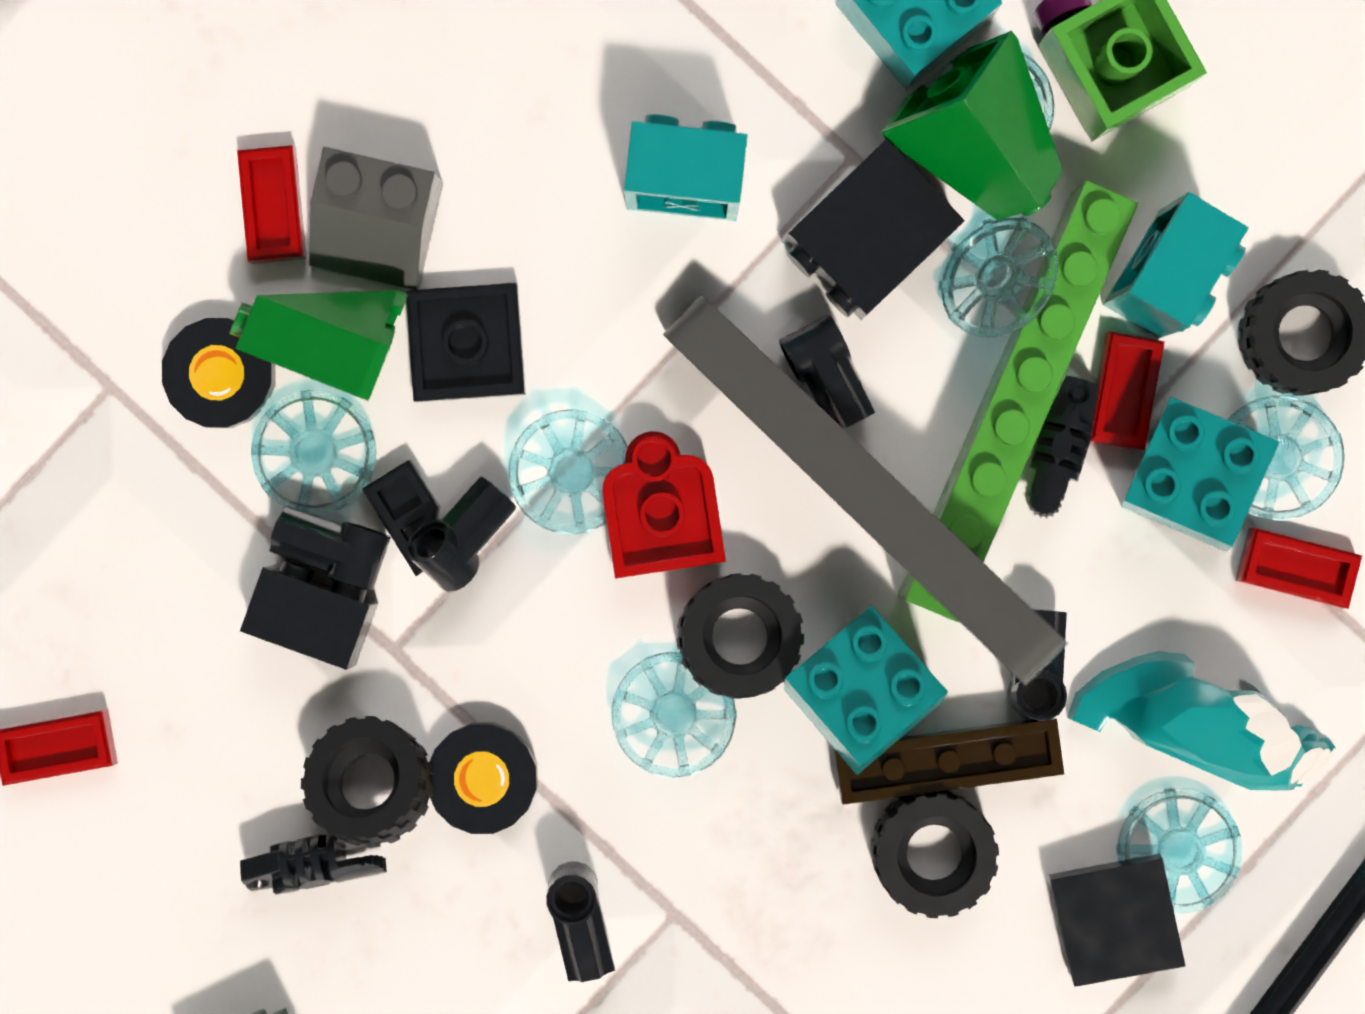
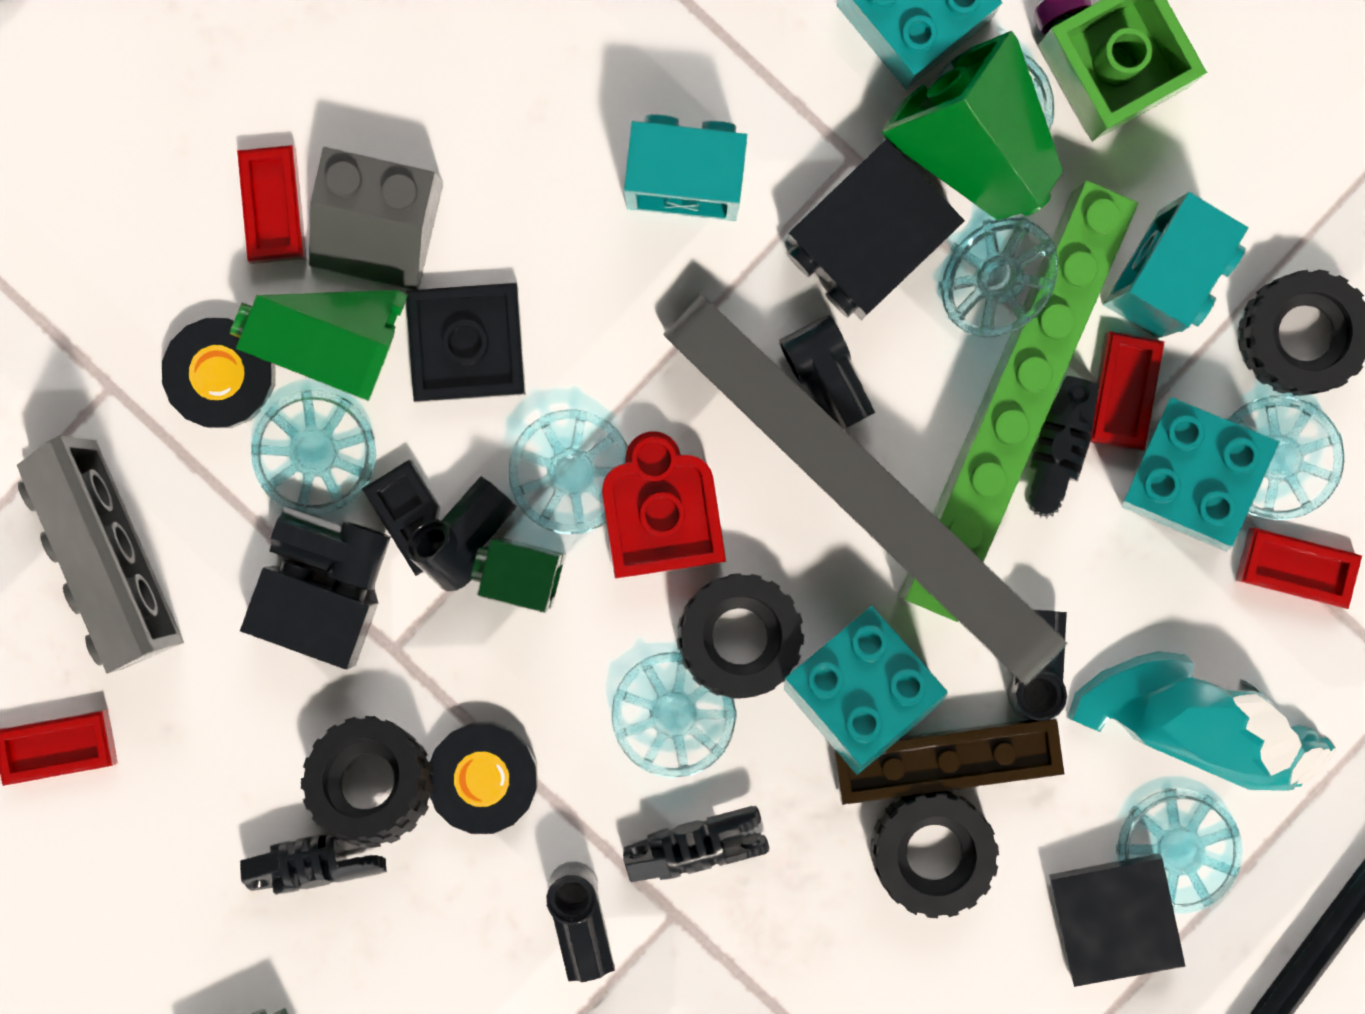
(97, 553): none -> dark grey slope
(518, 573): none -> dark green brick
(696, 846): none -> black hinge

